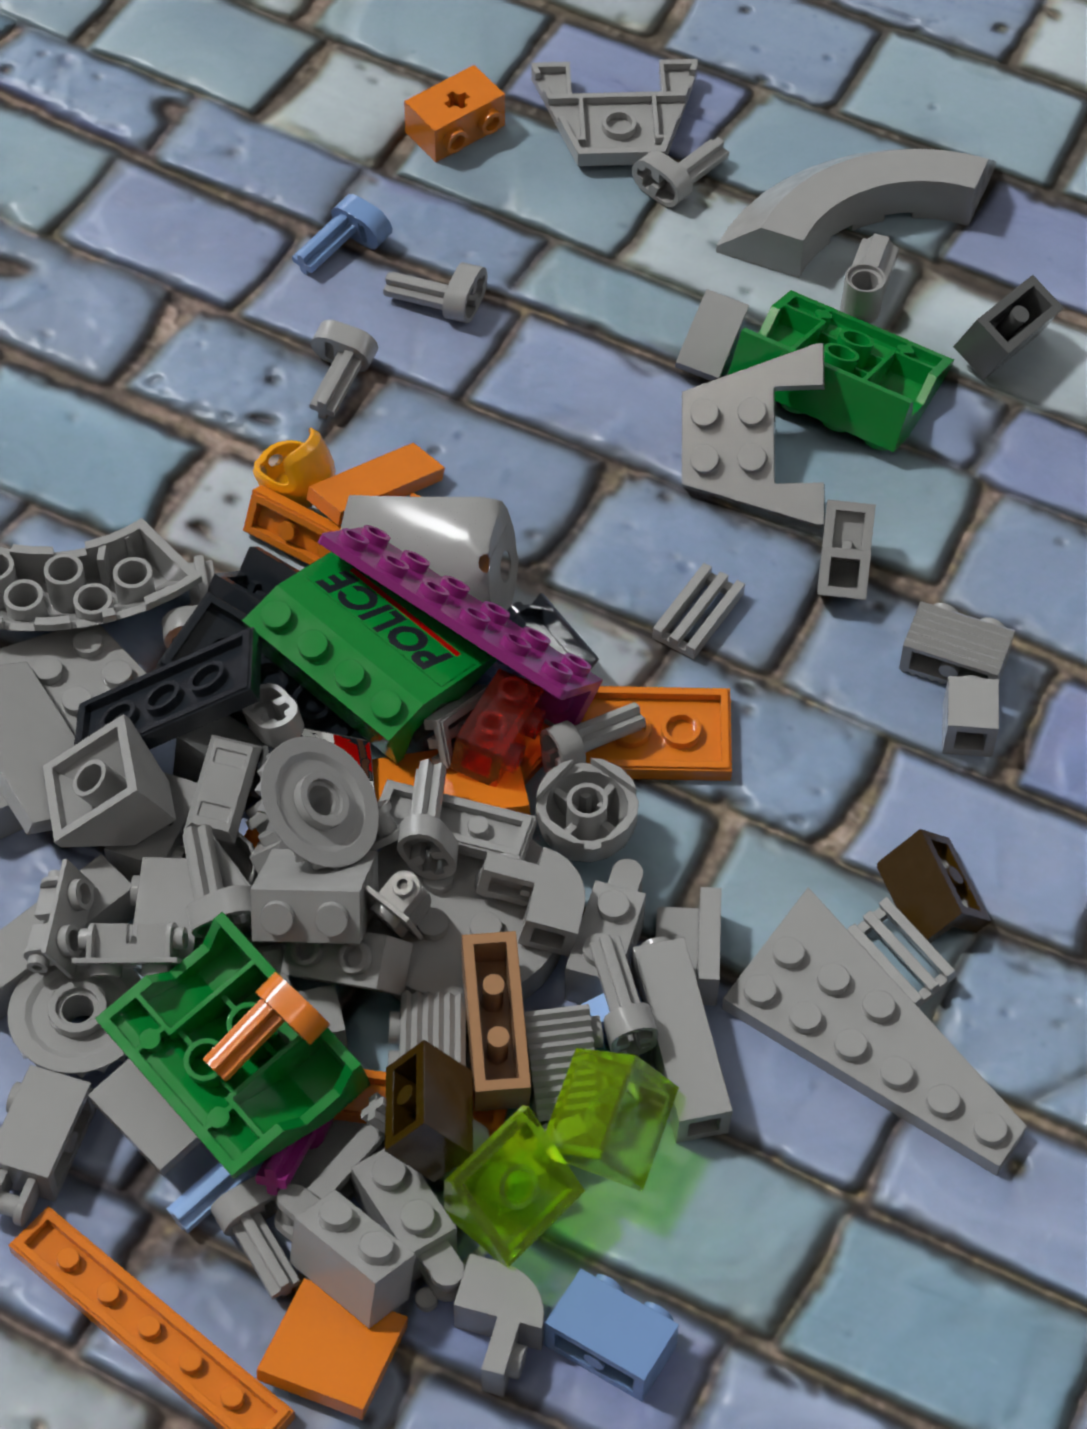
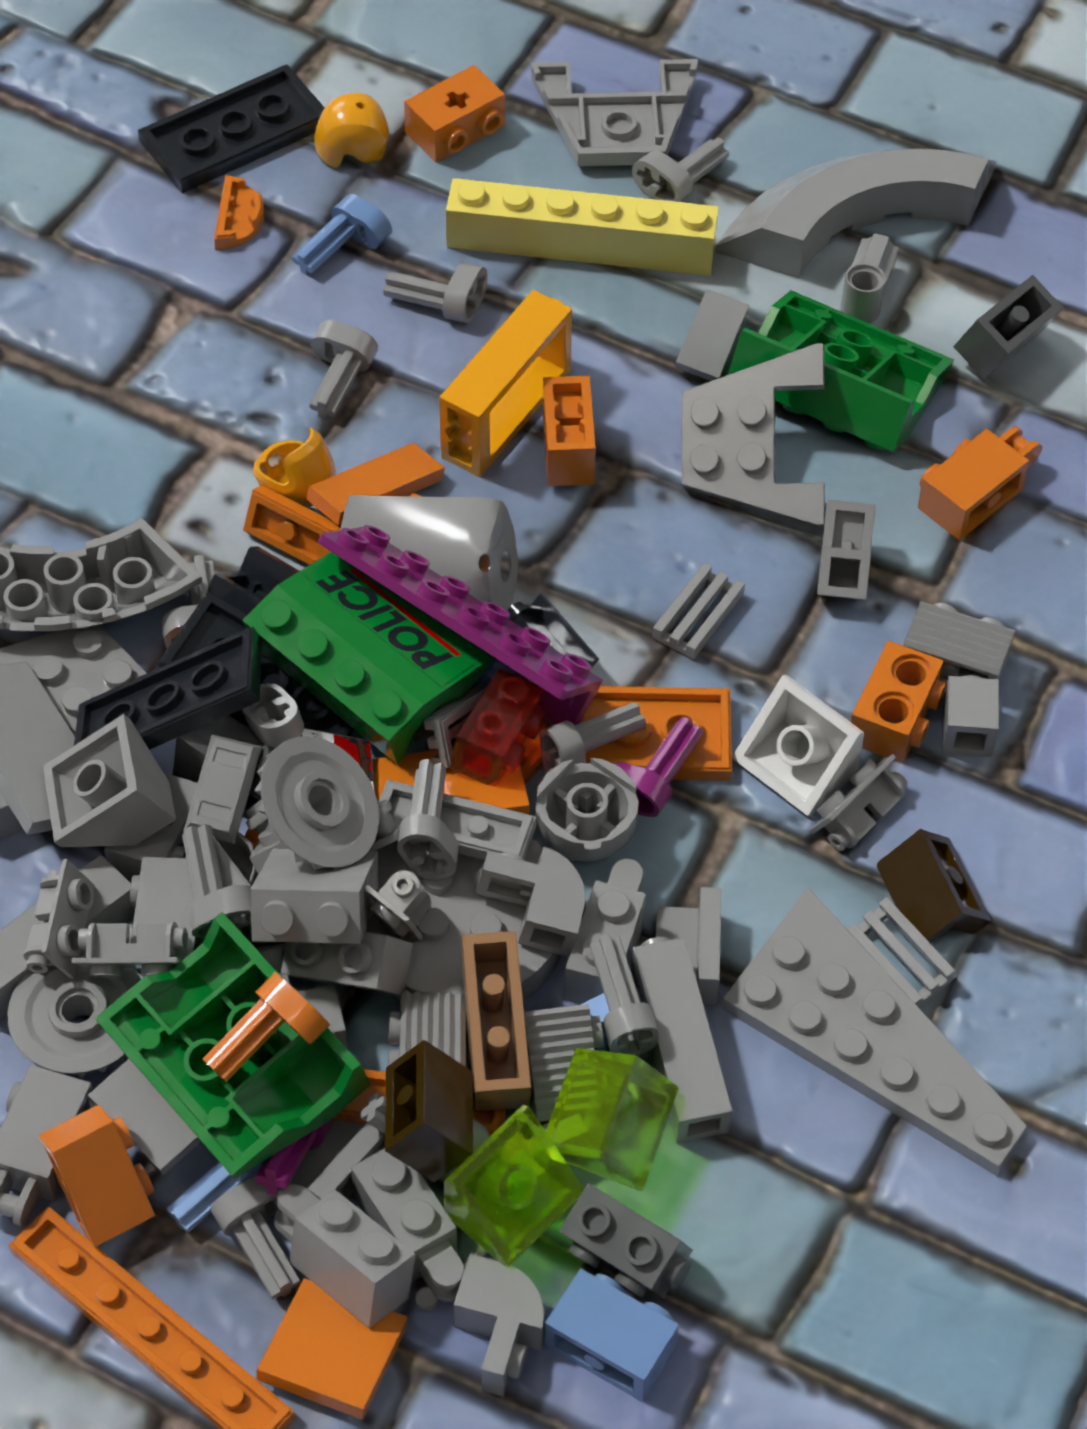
(98, 1174): none -> orange brick
(232, 128): none -> black tile
(239, 214): none -> orange tile
(351, 126): none -> light orange helmet
(504, 383): none -> light orange window
(568, 431): none -> orange brick
(581, 226): none -> light yellow brick
(627, 1241): none -> dark grey brick
(653, 781): none -> magenta piece
(800, 747): none -> white slope
(845, 814): none -> light grey hinge
(890, 699): none -> orange brick
(976, 480): none -> orange brick

